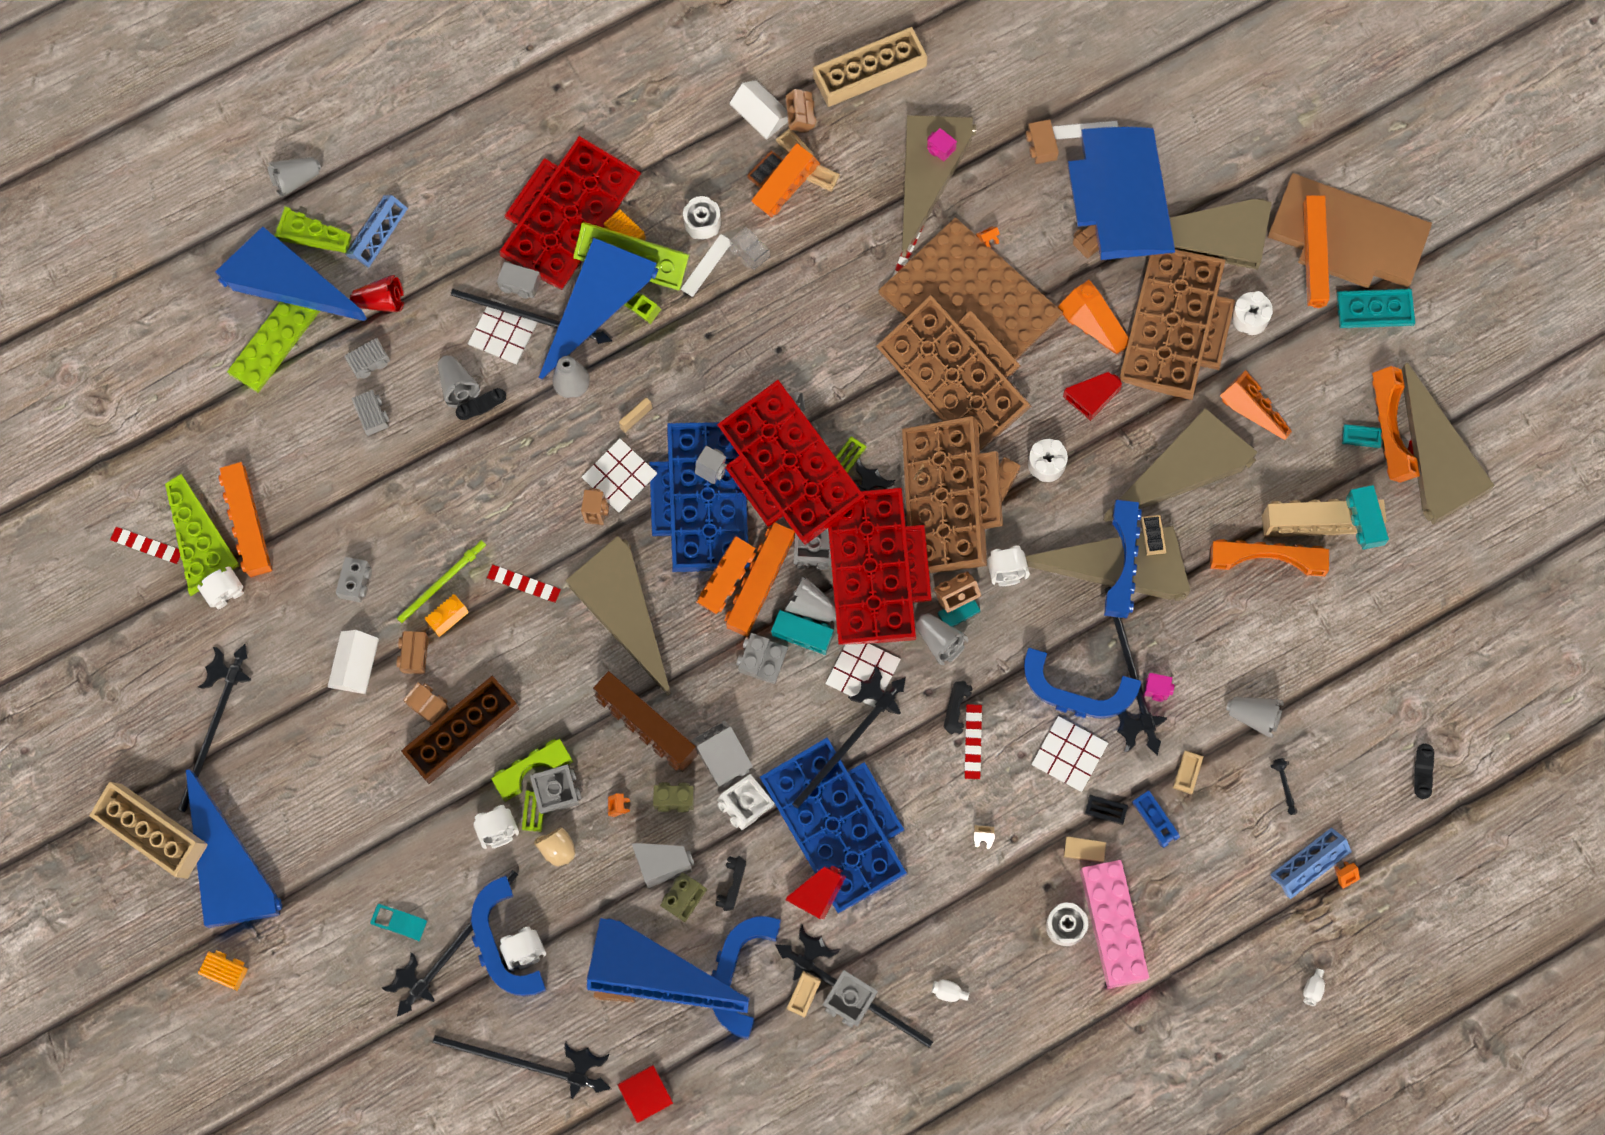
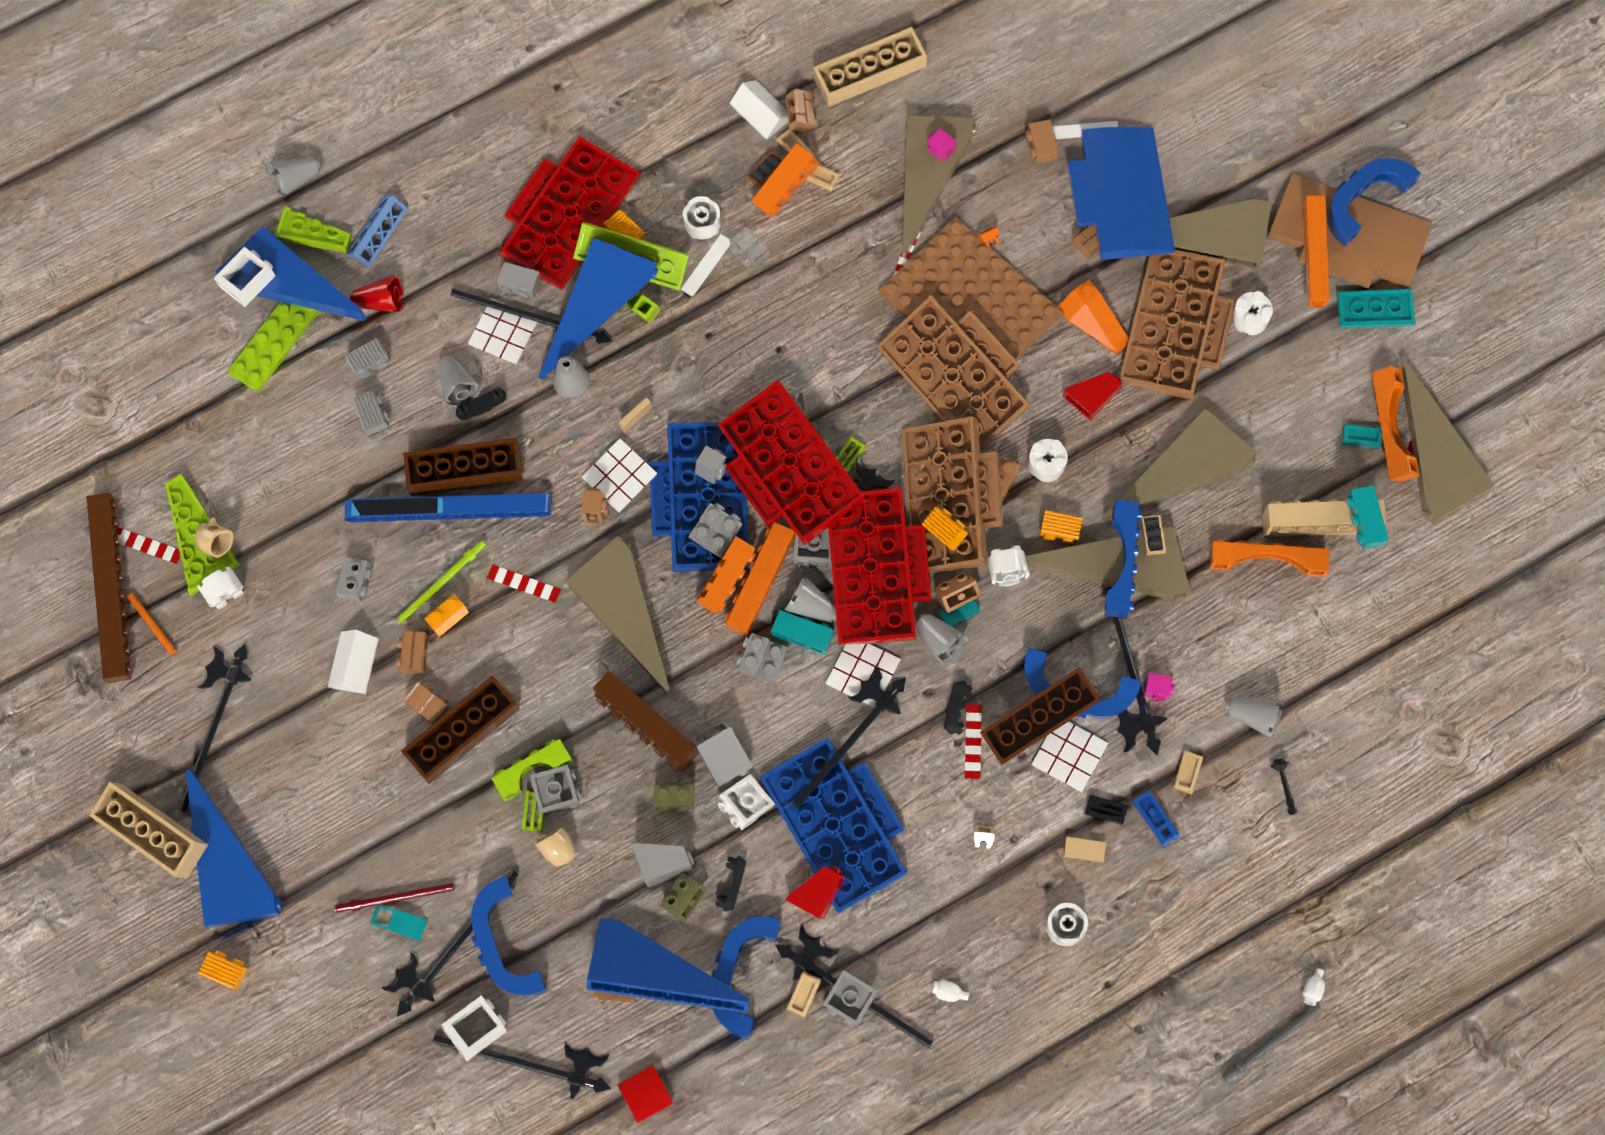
(109, 588): none -> reddish brown brick
(151, 623): none -> orange bar
(213, 538): none -> tan piece
(245, 519): orange brick -> none
(254, 286): none -> white window
(356, 904): none -> dark red bar
(448, 507): none -> blue beam
(463, 466): none -> reddish brown brick
(469, 1052): none -> white window
(495, 827): white brick -> none
(522, 949): white brick -> none
(616, 805): orange tile -> none
(716, 529): none -> light grey plate
(944, 528): none -> light orange brick
(1040, 715): none -> reddish brown brick
(1061, 527): none -> light orange brick
(1114, 924): bright pink brick -> none
(1241, 1065): none -> dark grey bar
(1245, 398): orange wedge -> none
(1314, 865): medium blue fence -> none
(1347, 875): orange tile -> none
(1380, 170): none -> blue arch
(1424, 771): black piece -> none

